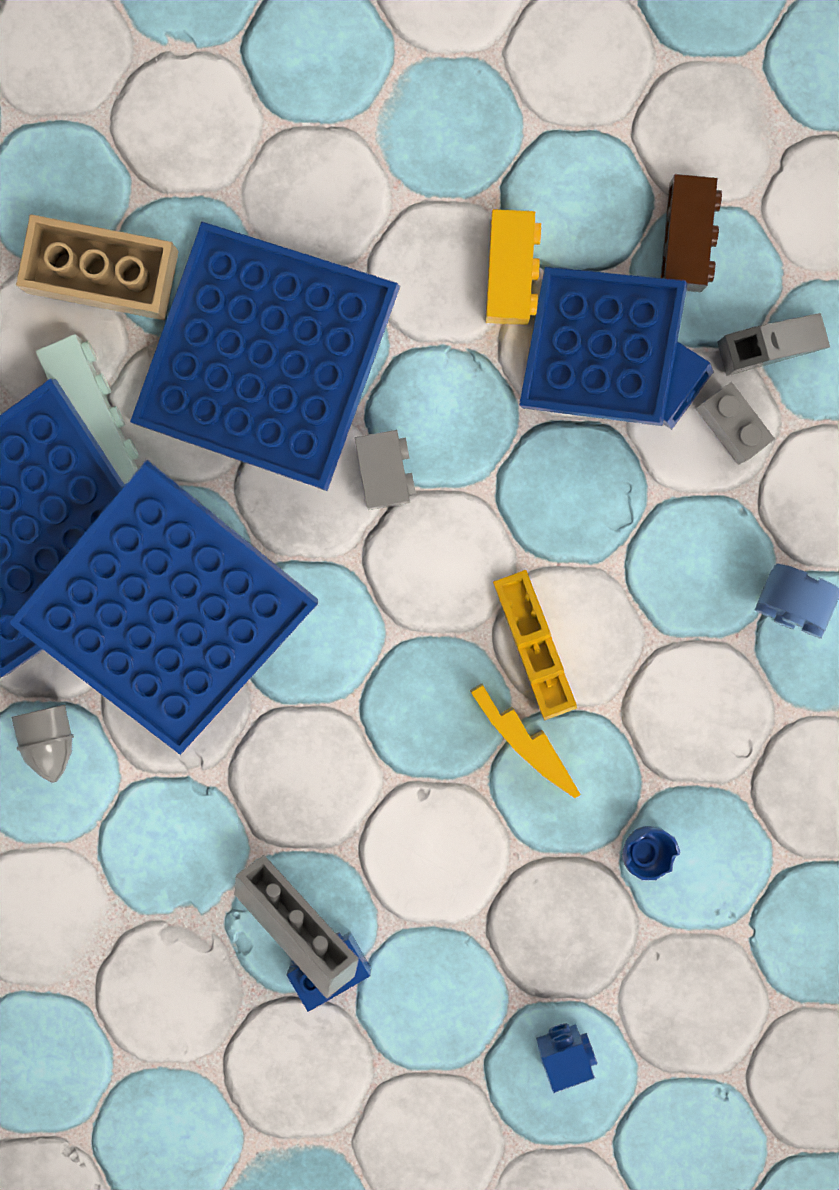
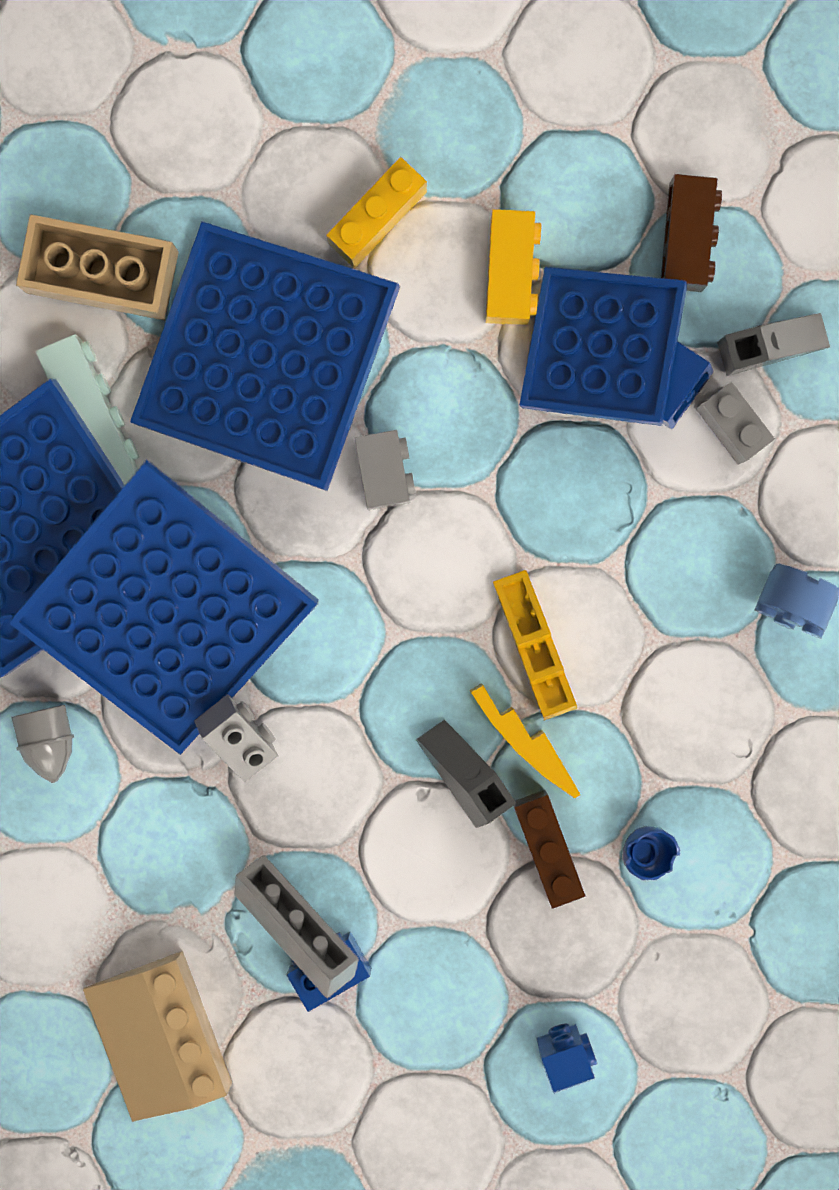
(158, 1038): none -> tan slope
(236, 737): none -> light grey brick
(377, 212): none -> yellow brick
(466, 774): none -> dark grey slope
(549, 849): none -> reddish brown brick

